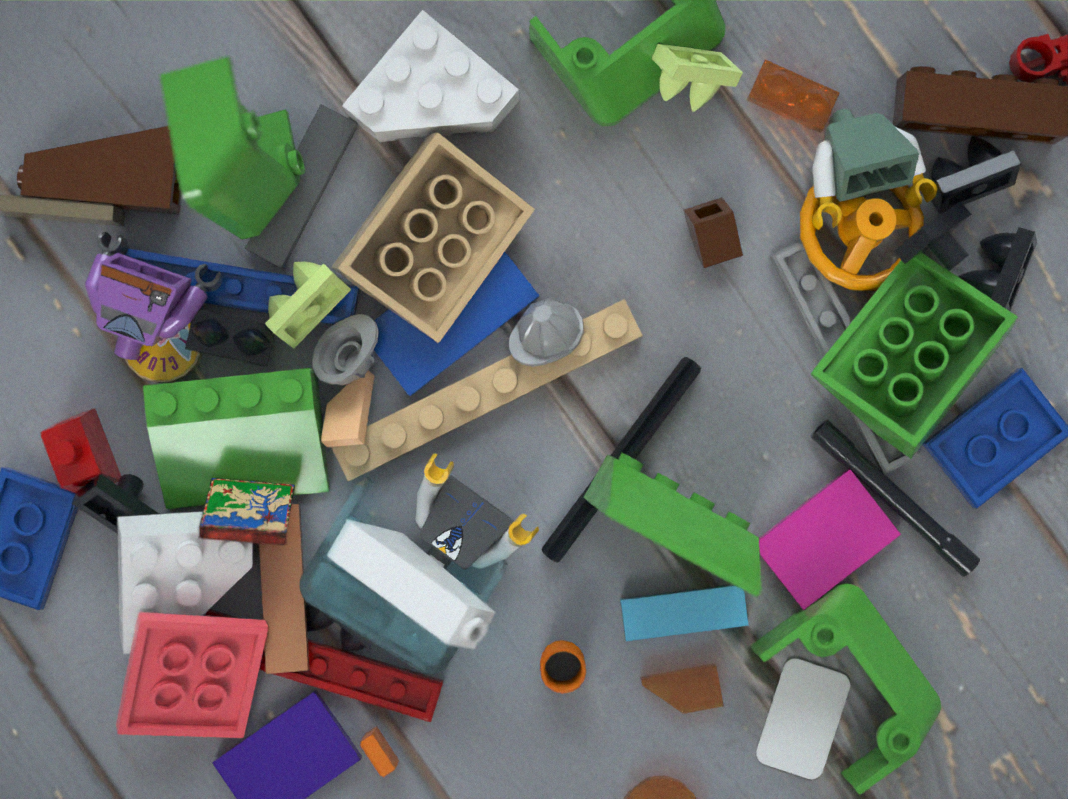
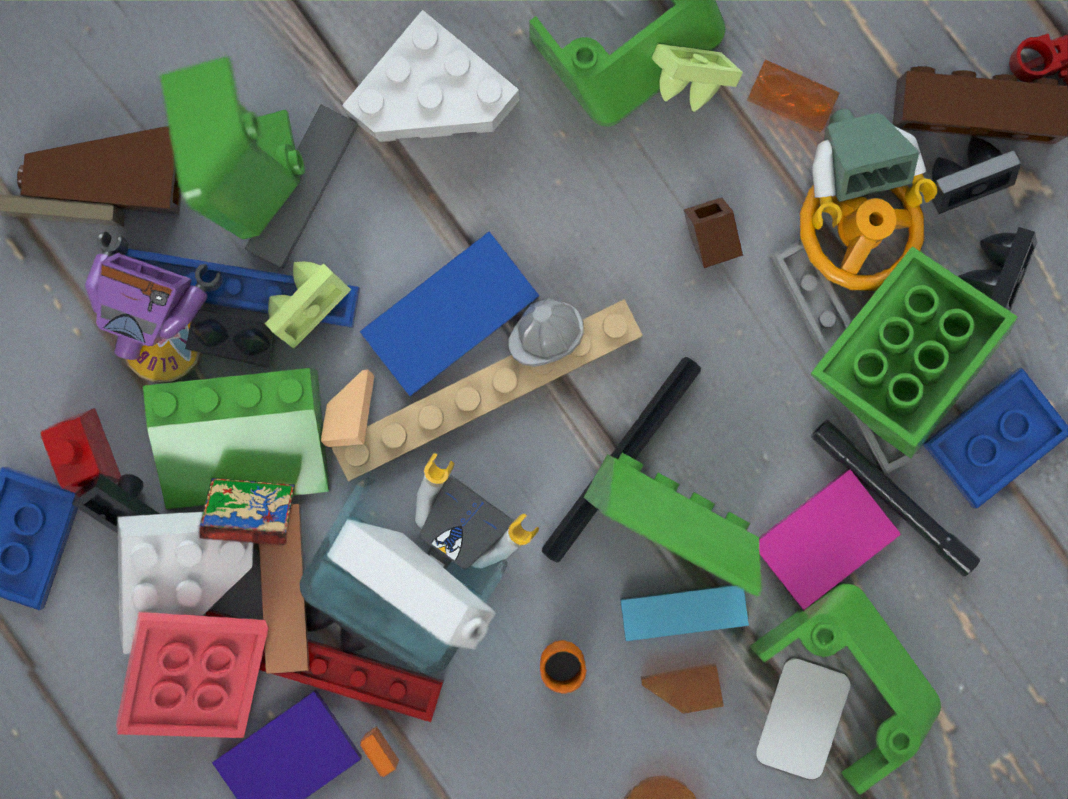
(346, 350): light grey piece -> none
(433, 237): tan slope -> none
(938, 238): black tile -> none

